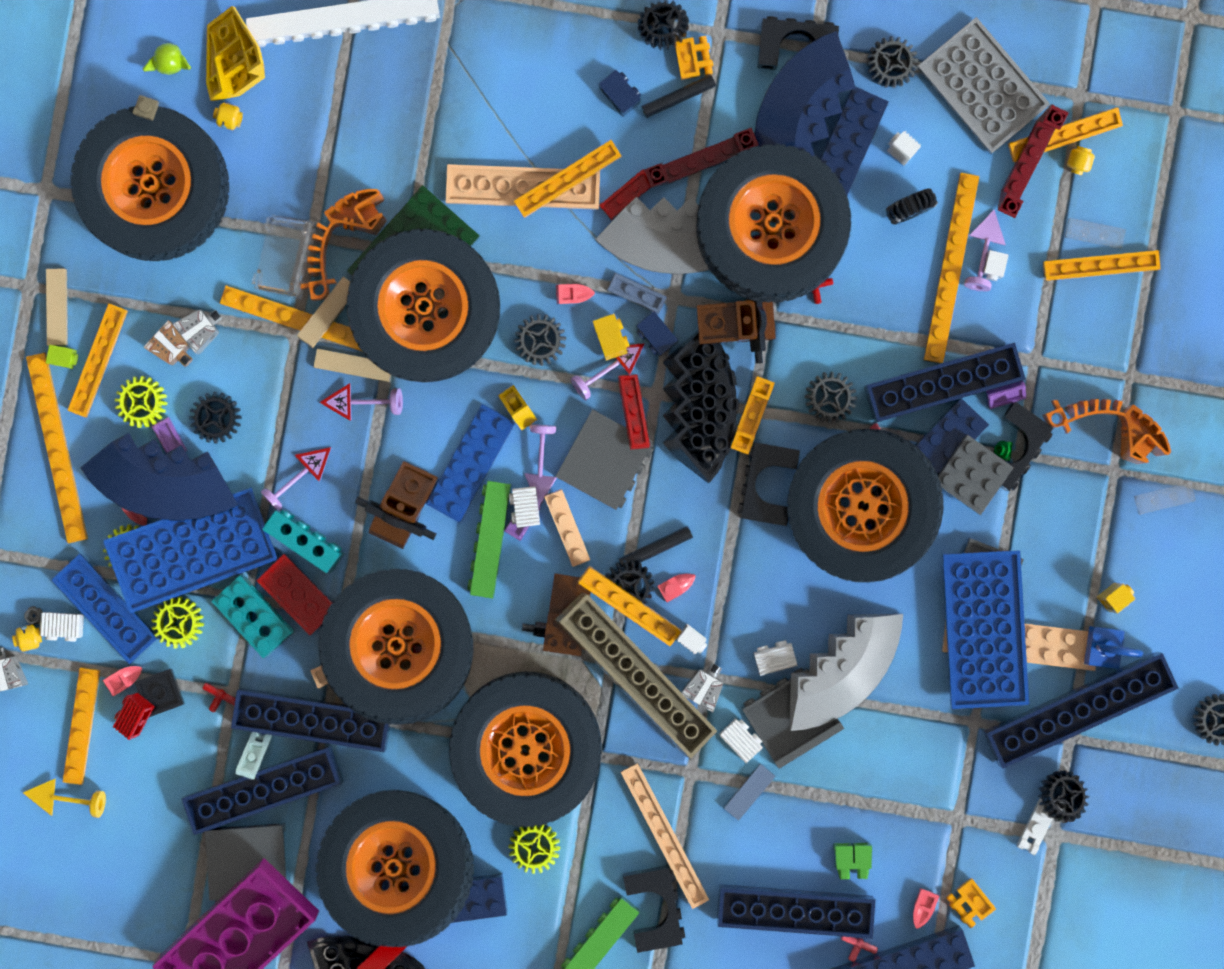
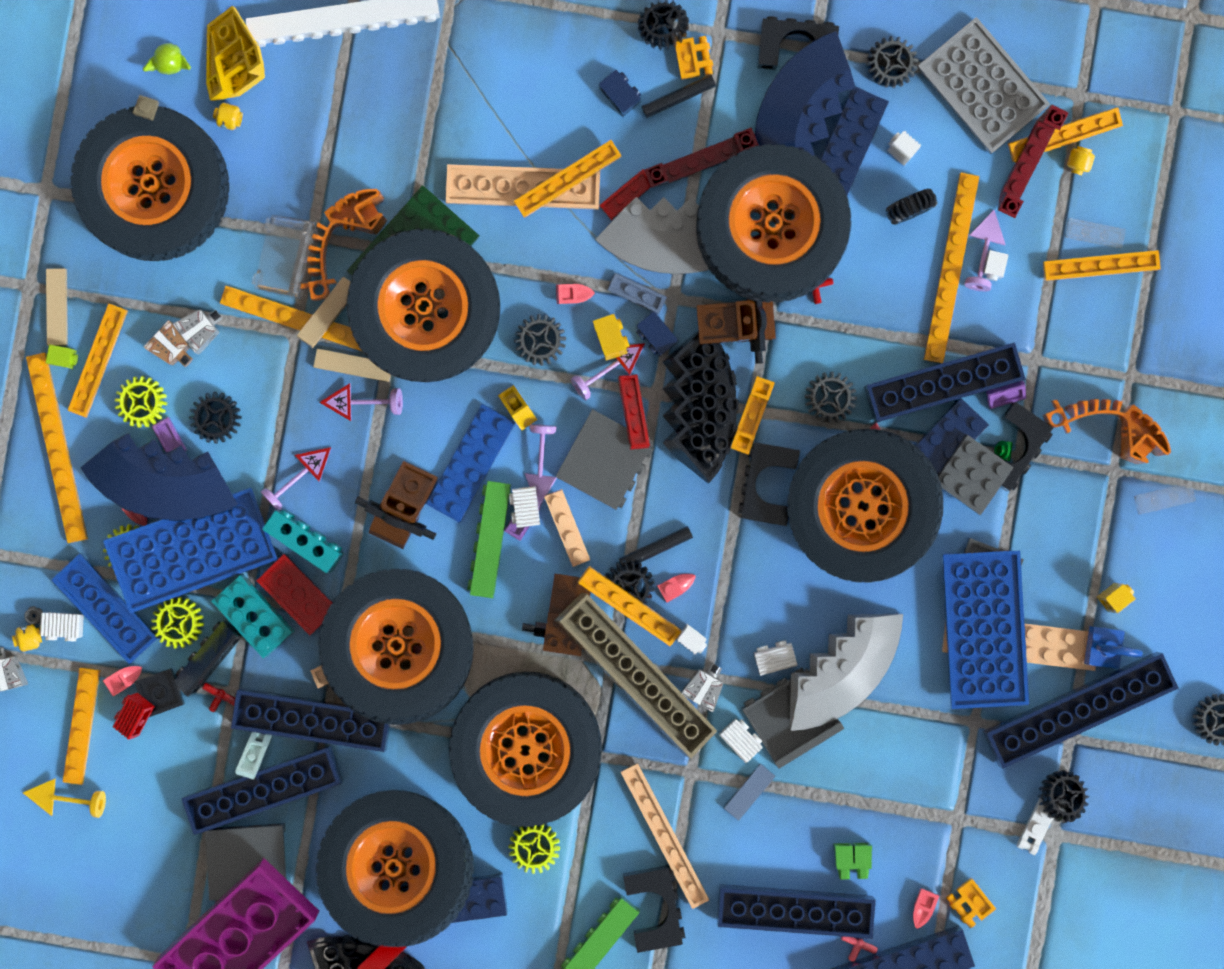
(208, 658): none -> black slope

